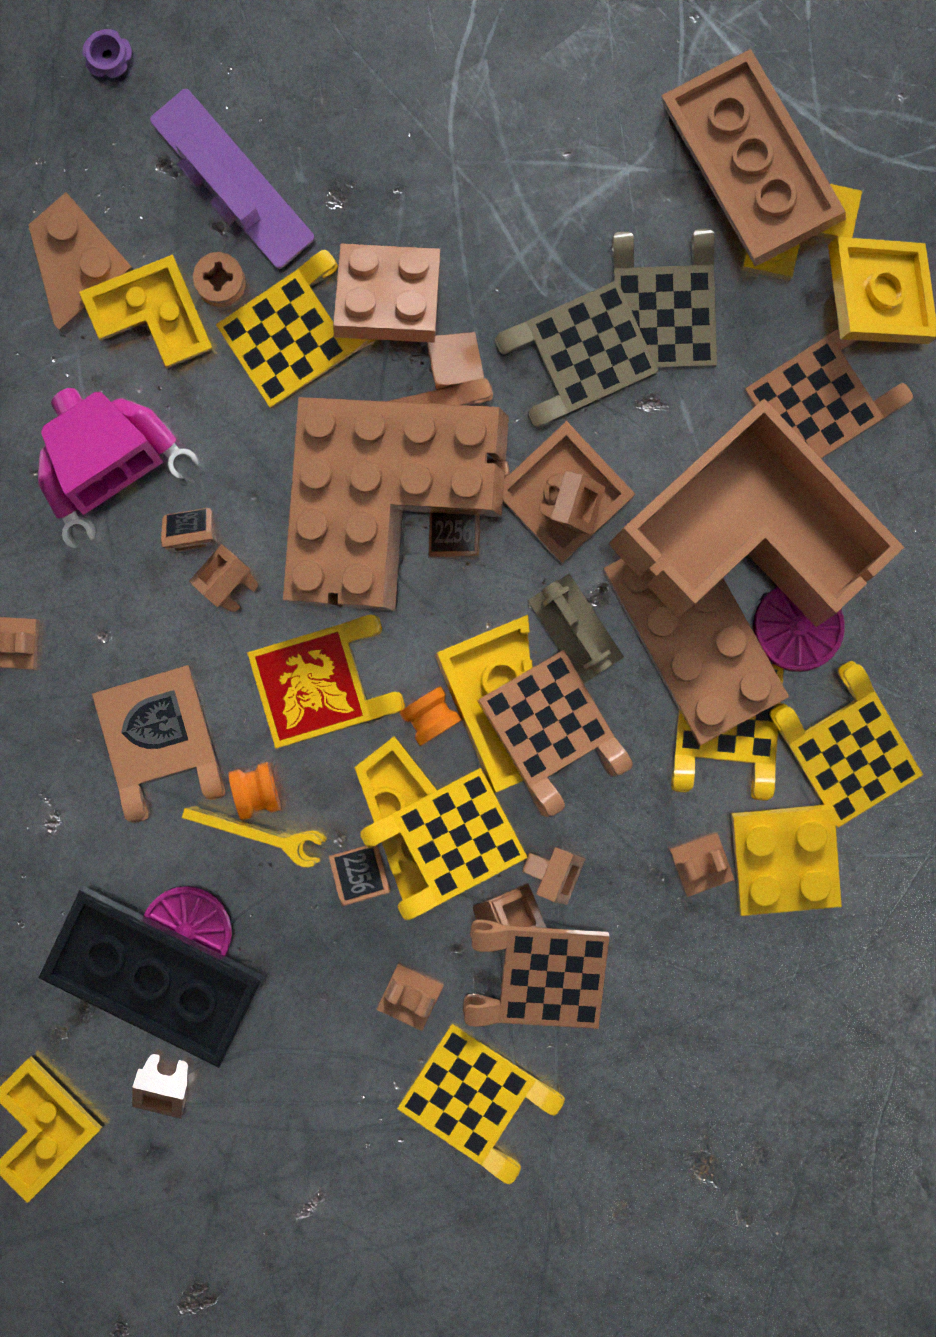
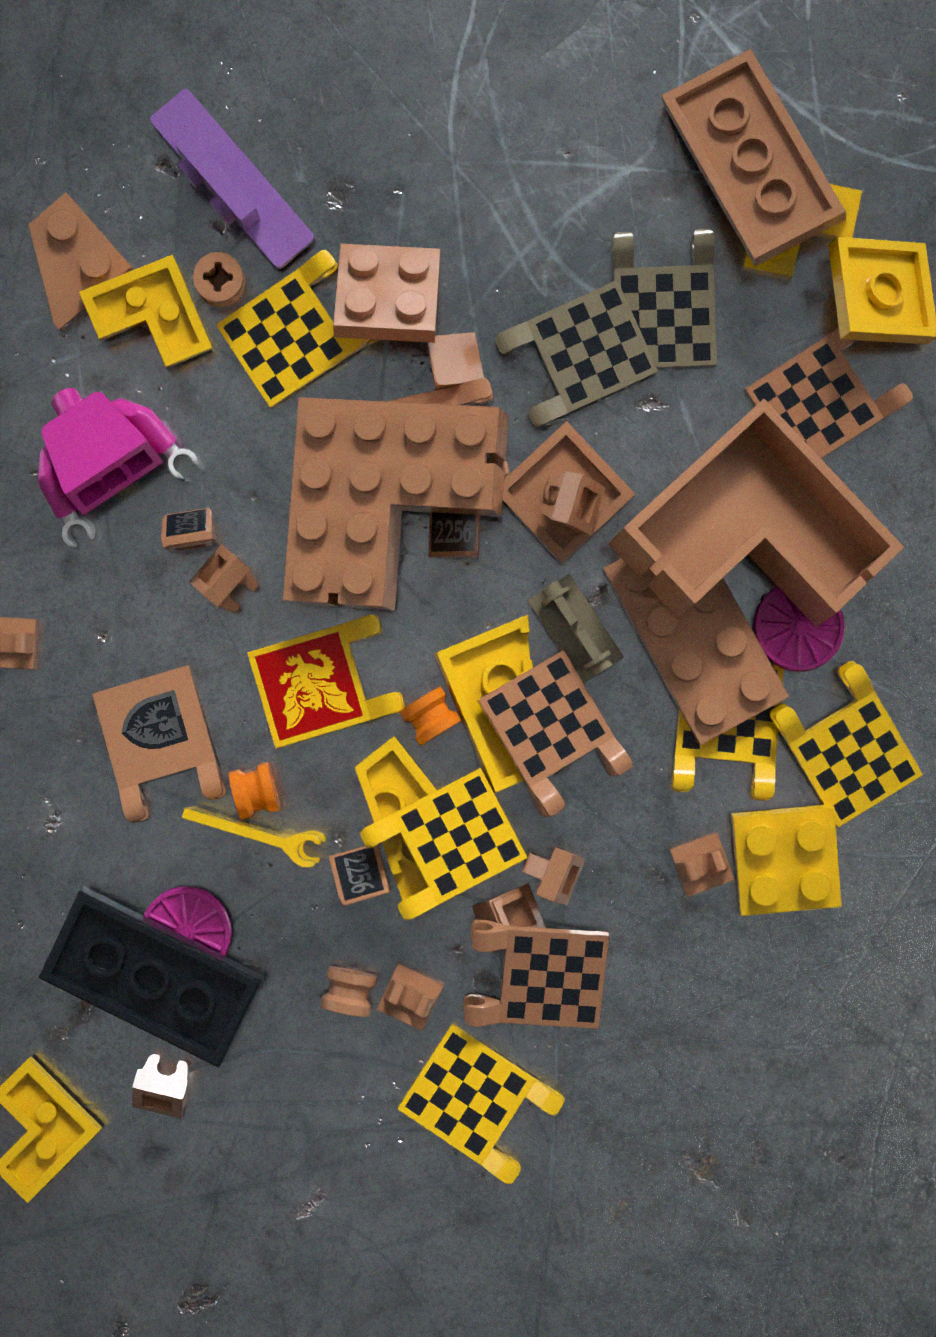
(100, 42): medium lavender plate -> none
(348, 991): none -> nougat wheel

